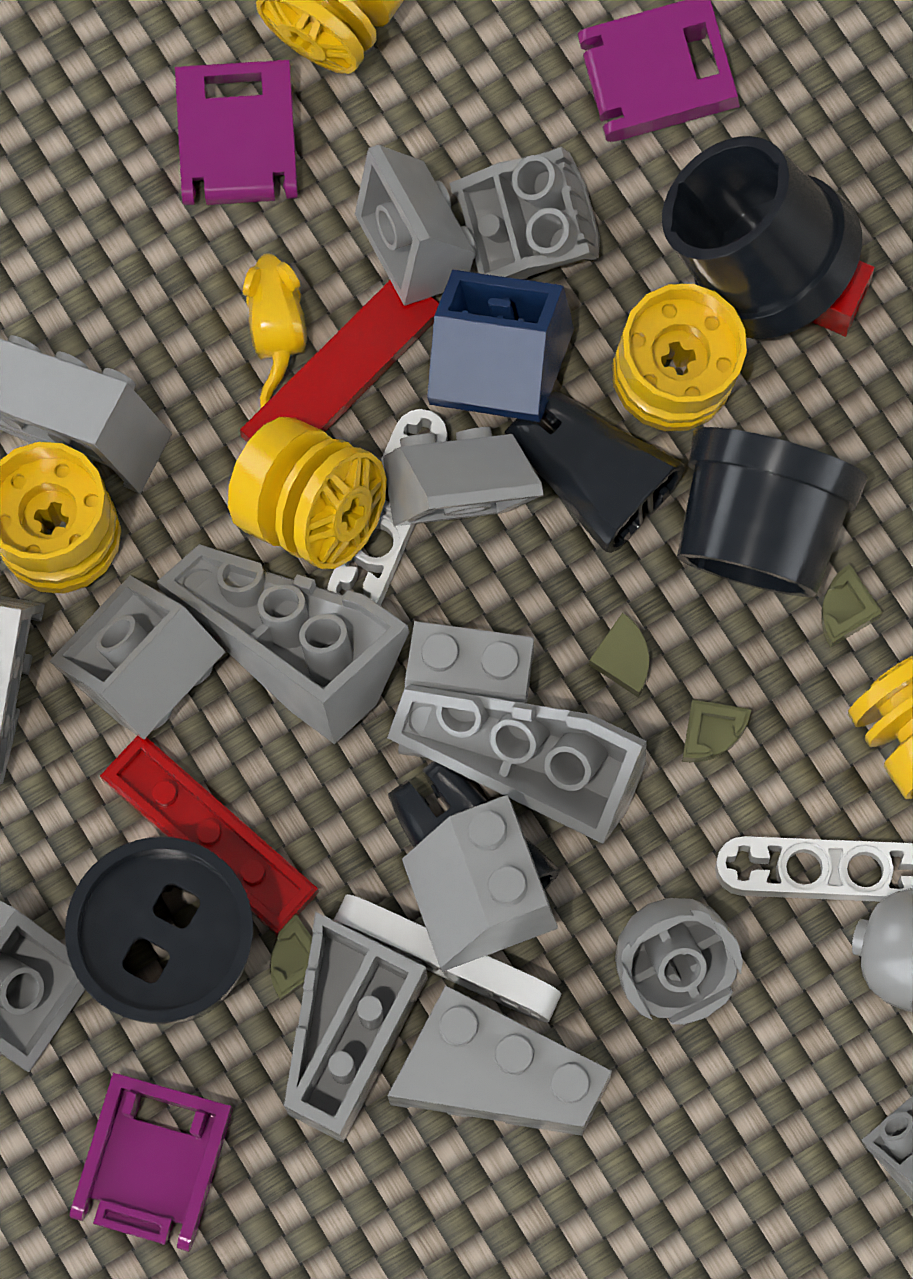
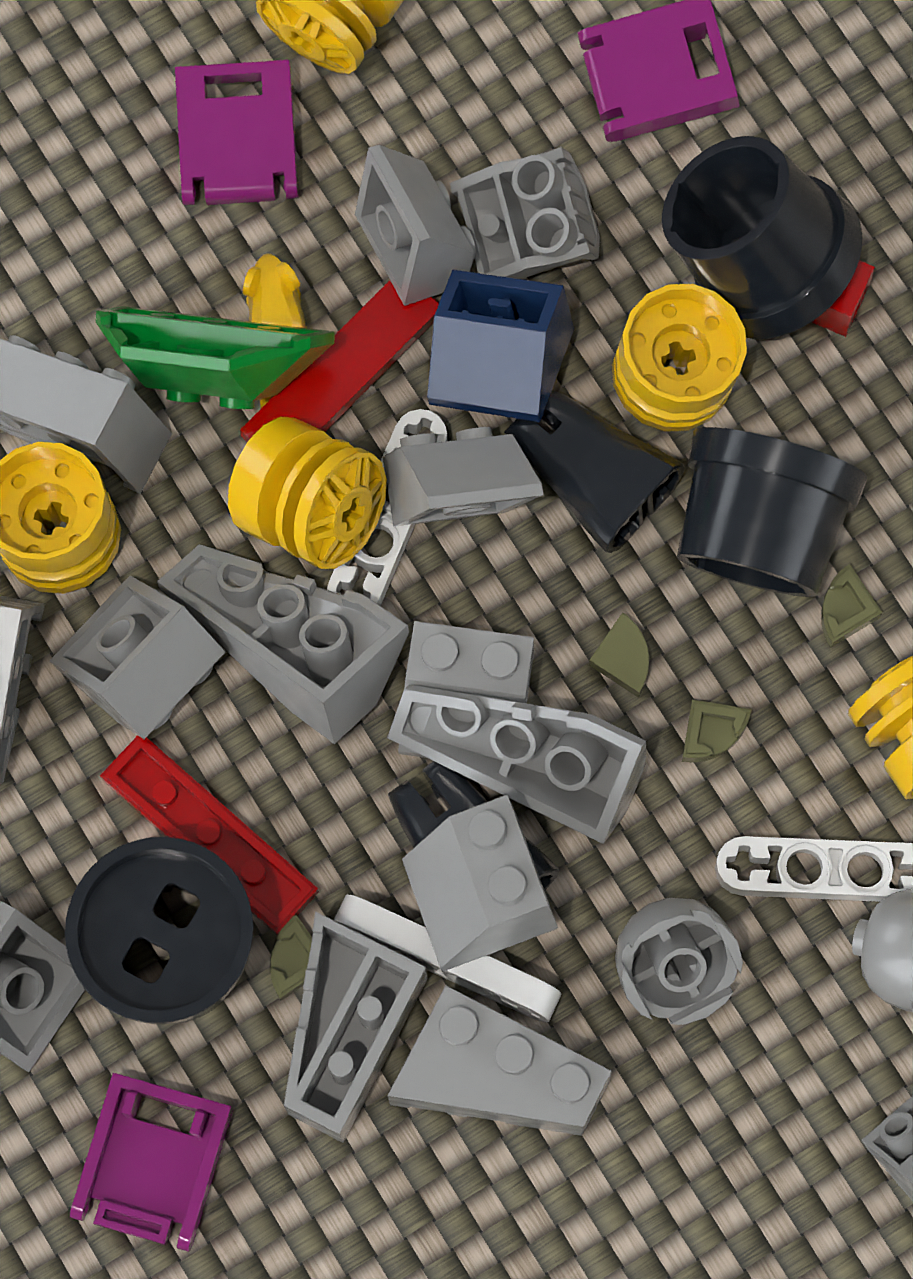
(210, 354): none -> green wedge

